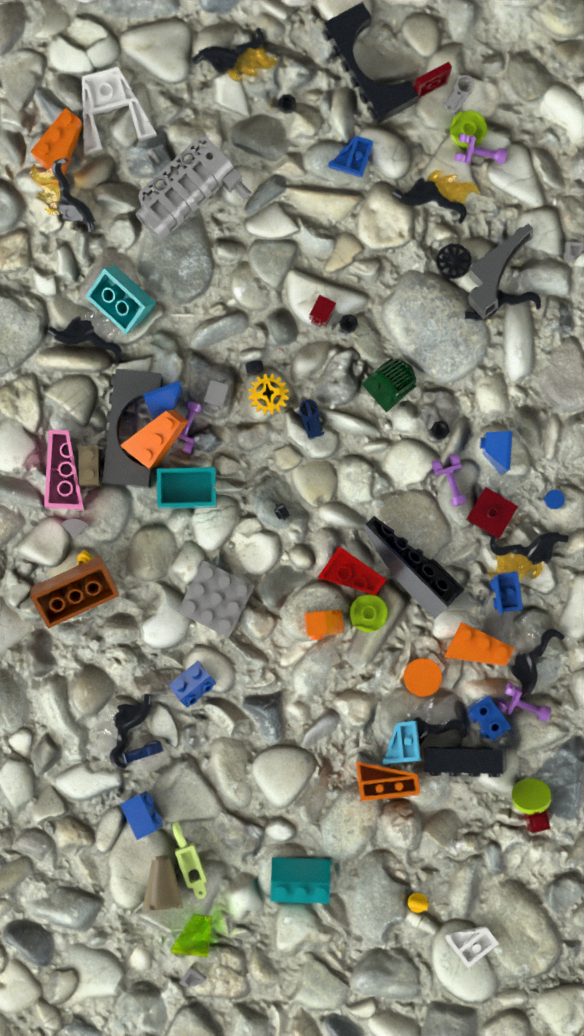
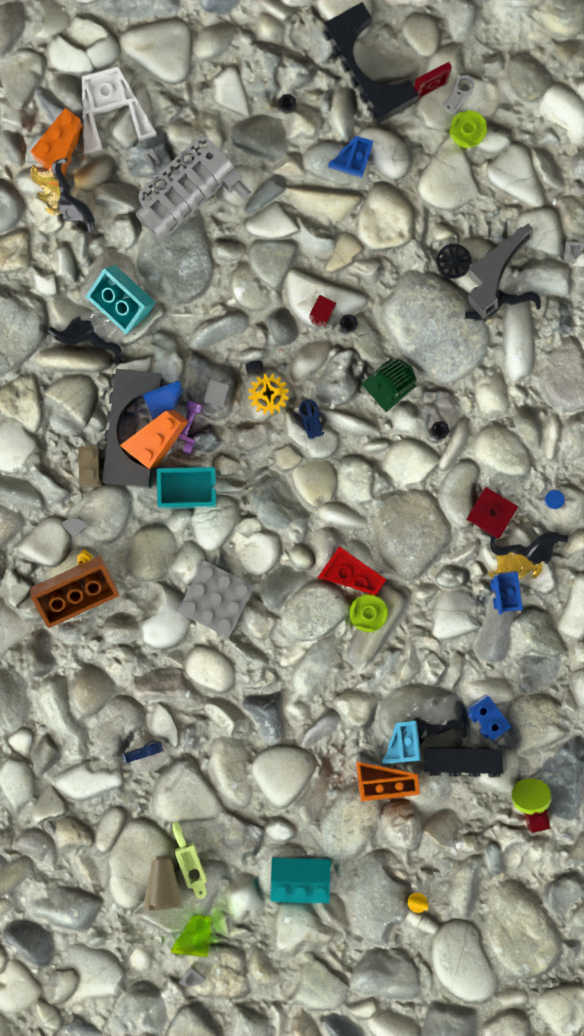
(62, 481): bright pink wedge -> none
(113, 731): piece -> none
(142, 815): blue brick -> none
(192, 684): blue bracket -> none
(238, 61): piece -> none
(281, 511): black plate -> none
(323, 623): orange wedge -> none
(419, 576): black wedge -> none
(422, 677): orange tile -> none
(440, 190): piece -> none
(457, 499): medium lavender bar -> none
(471, 943): white wing -> none
(479, 647): orange wedge -> none
(497, 449): blue slope -> none
(499, 155): medium lavender bar -> none
(527, 649): piece -> none
(542, 712): medium lavender bar -> none

